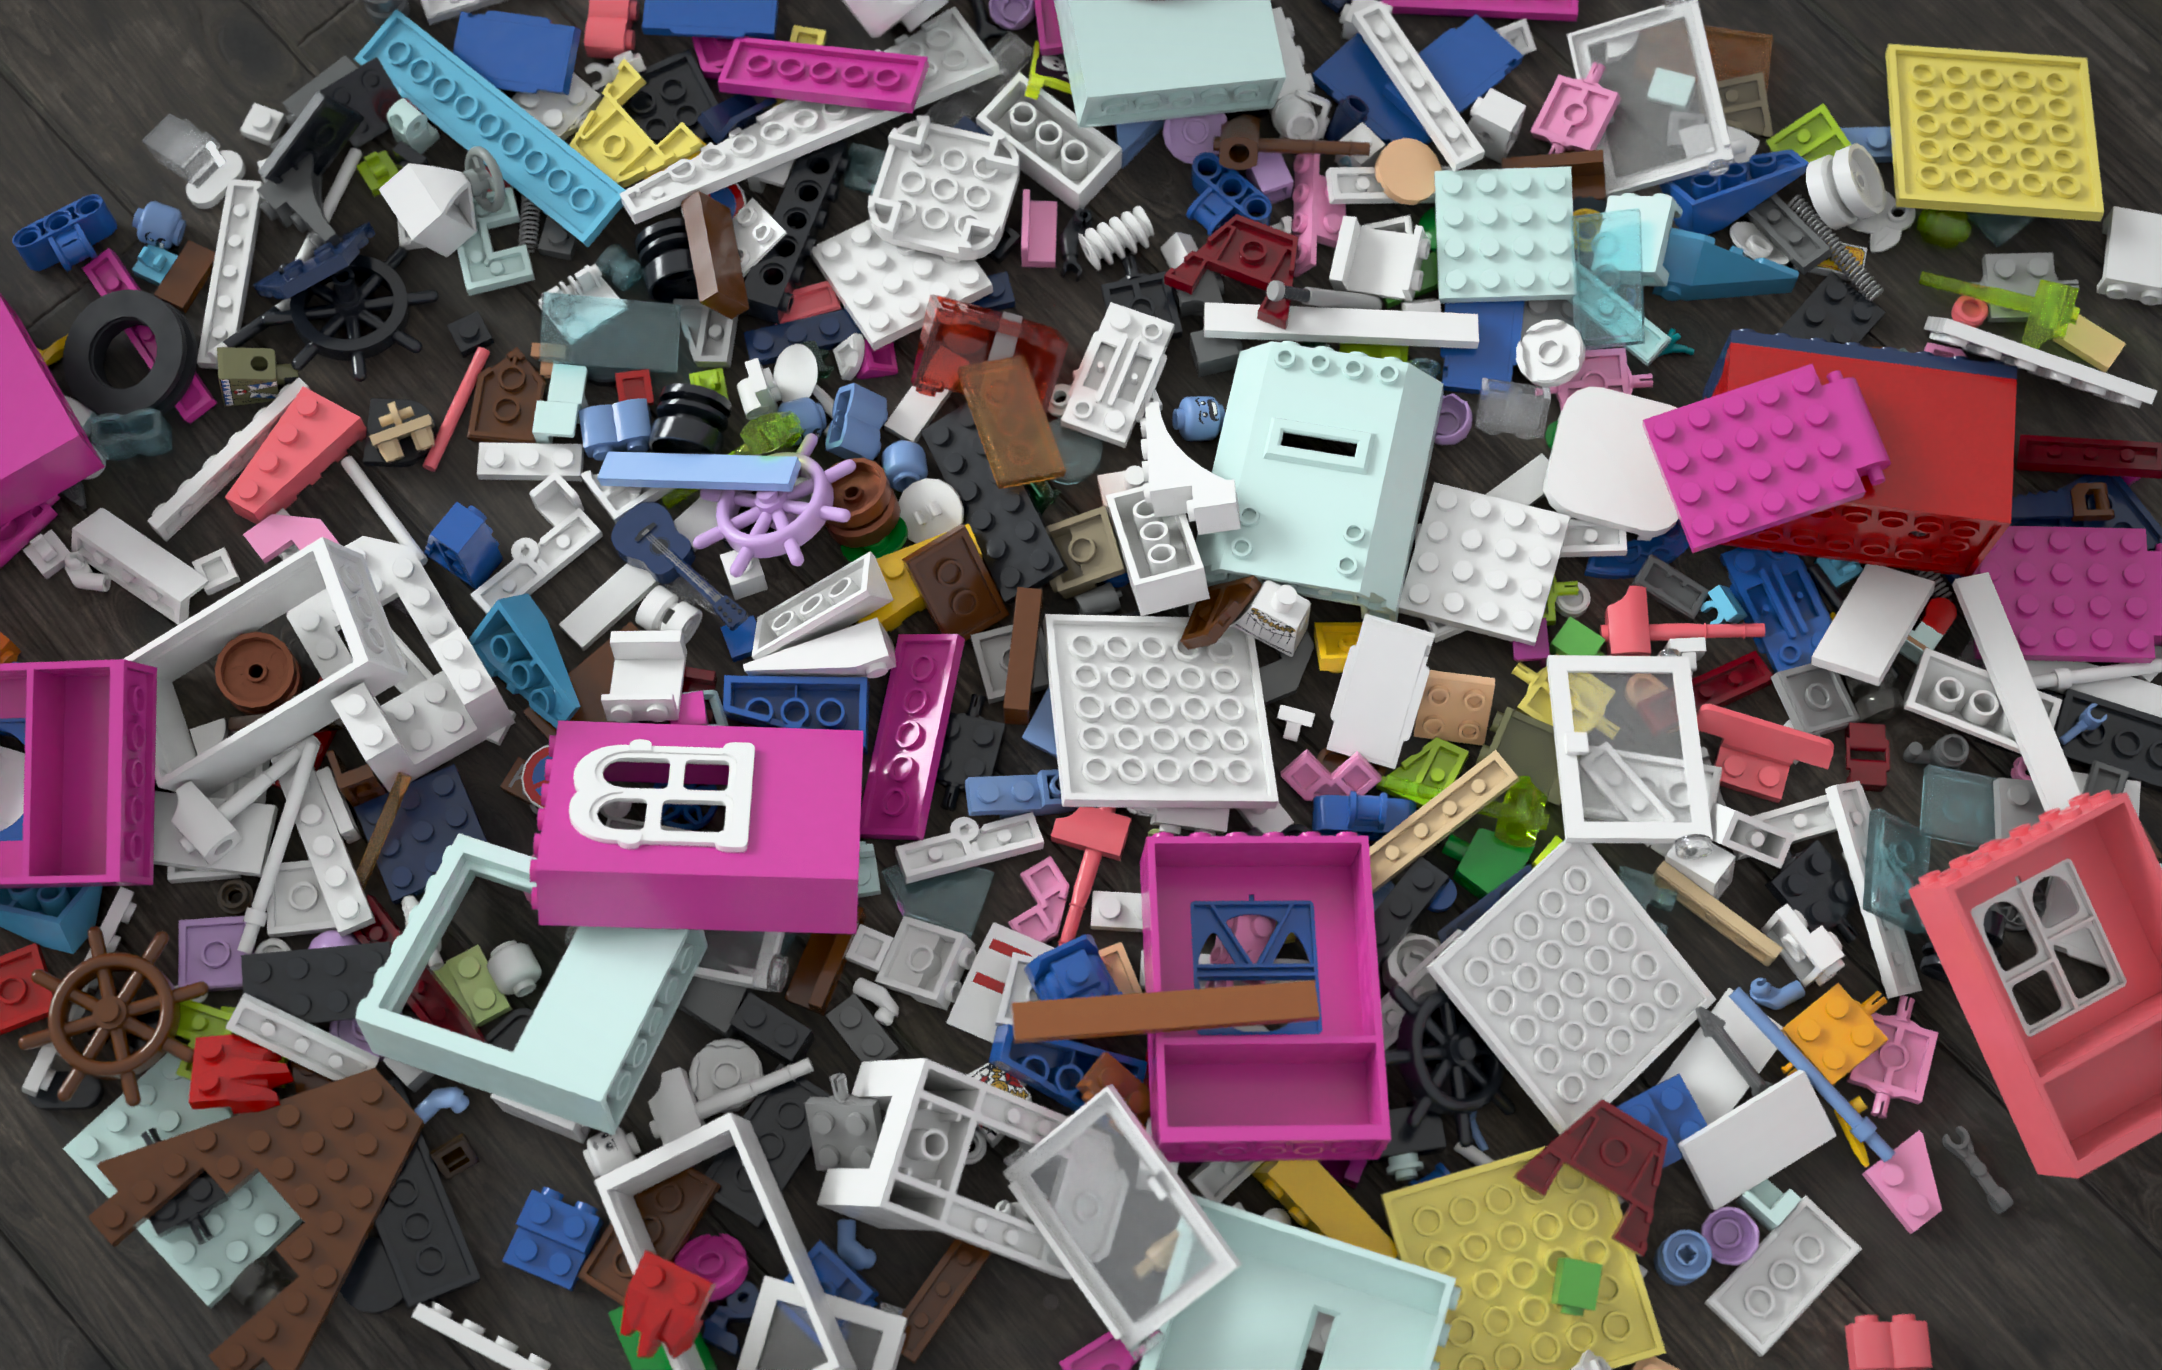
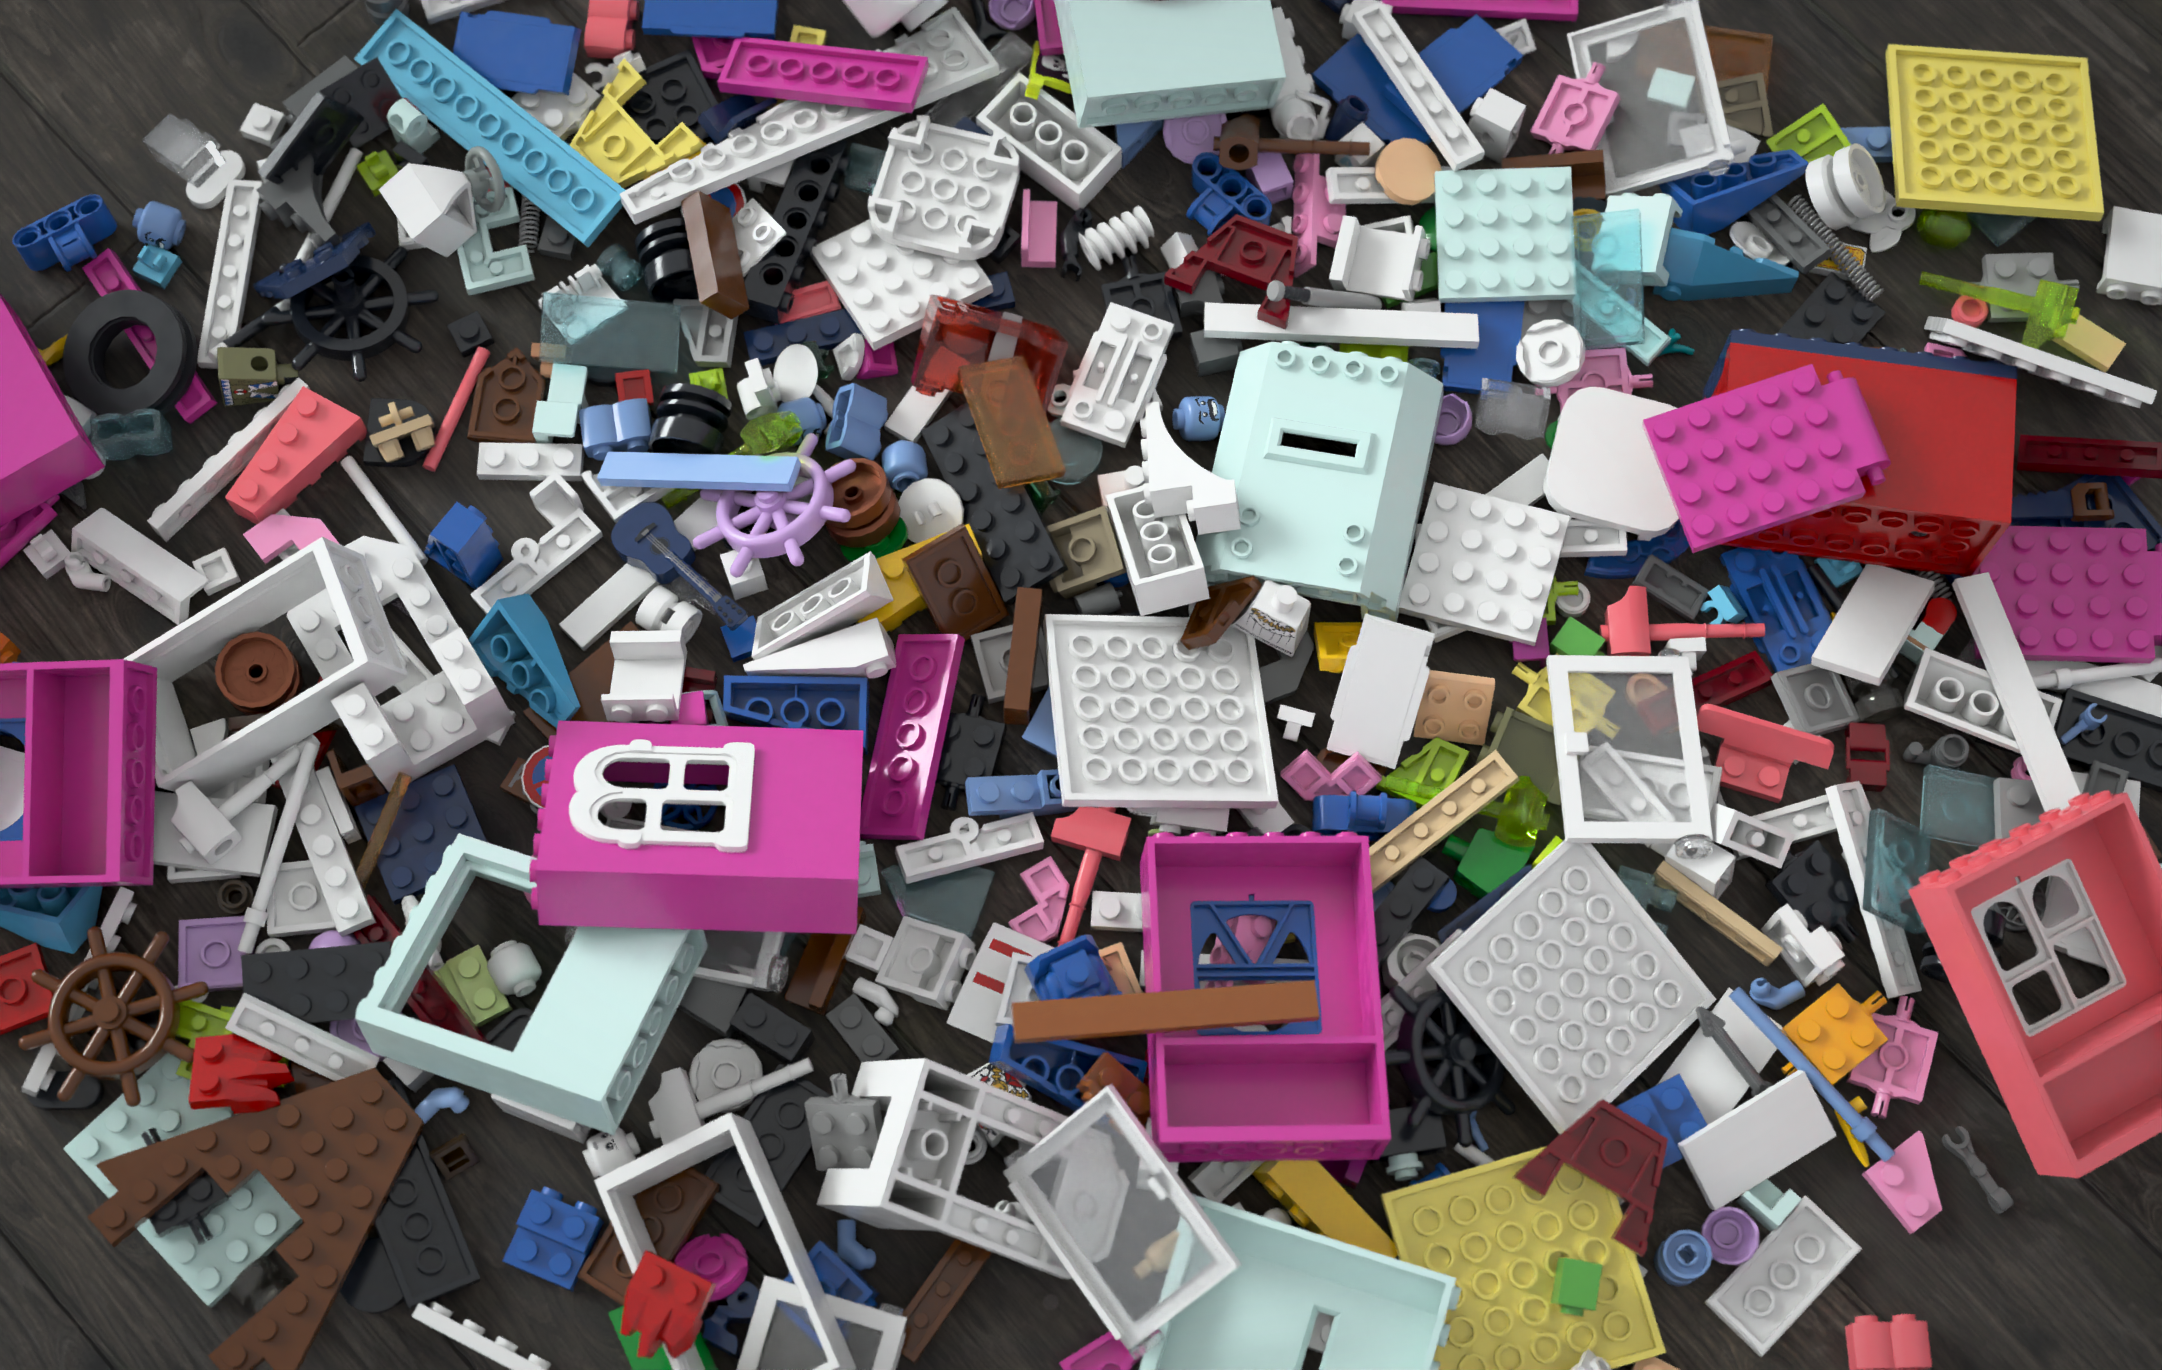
(186, 276): reddish brown tile -> none

